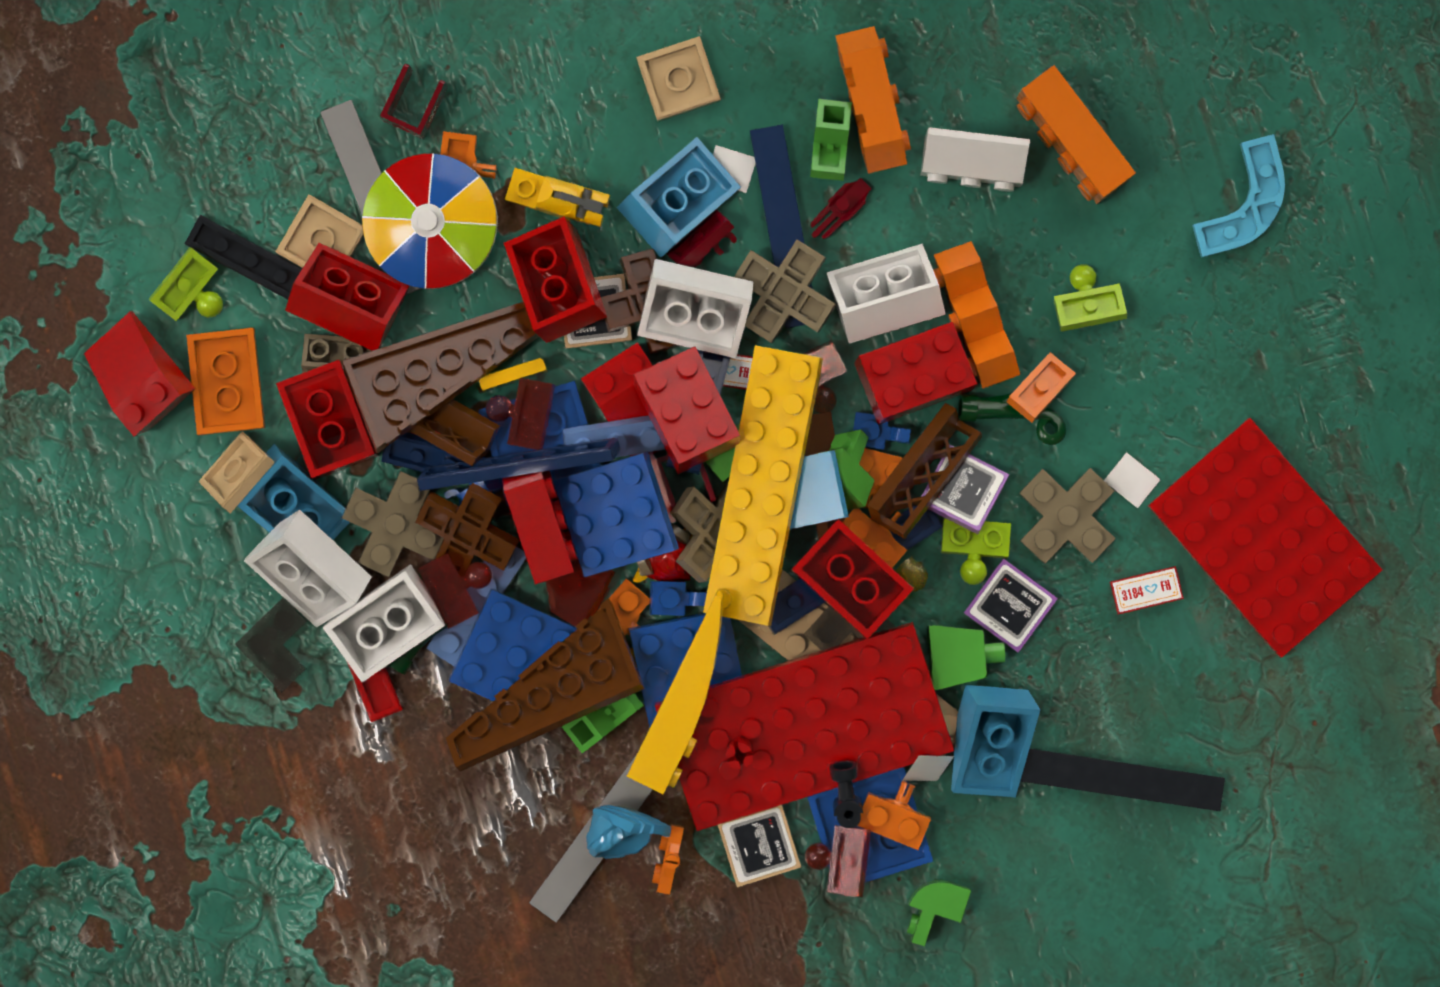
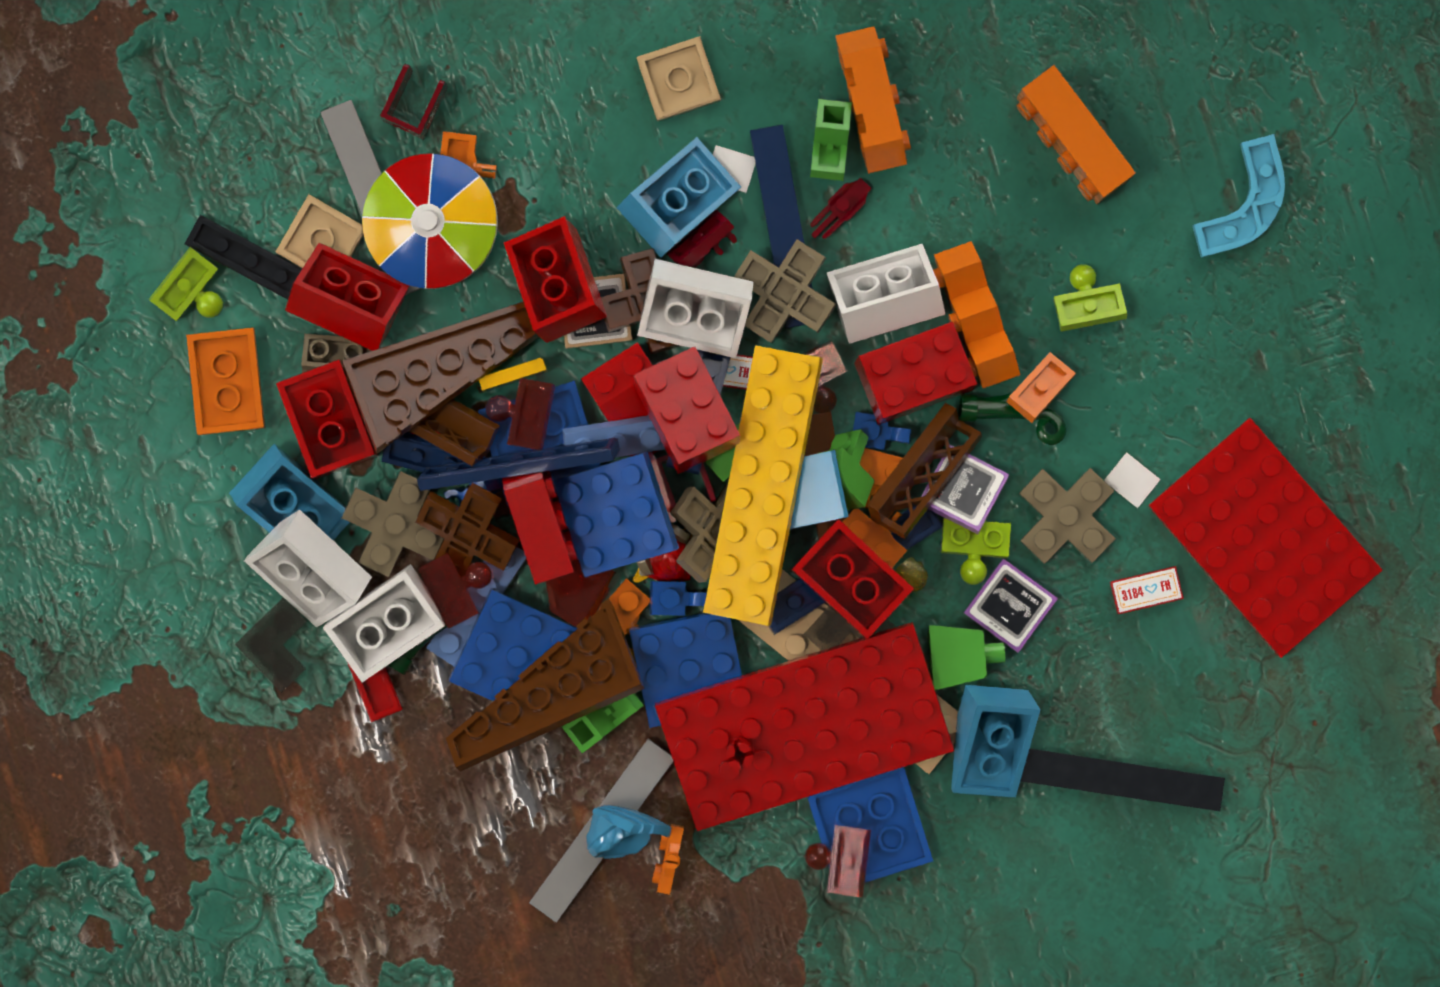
(137, 375): red slope -> none
(236, 472): tan tile -> none
(557, 197): yellow plate -> none
(678, 715): yellow slope -> none
(759, 846): tile -> none
(847, 804): black leg -> none
(895, 817): orange plate -> none
(928, 768): white sticker -> none
(933, 899): bright green brick -> none
(974, 159): white slope -> none

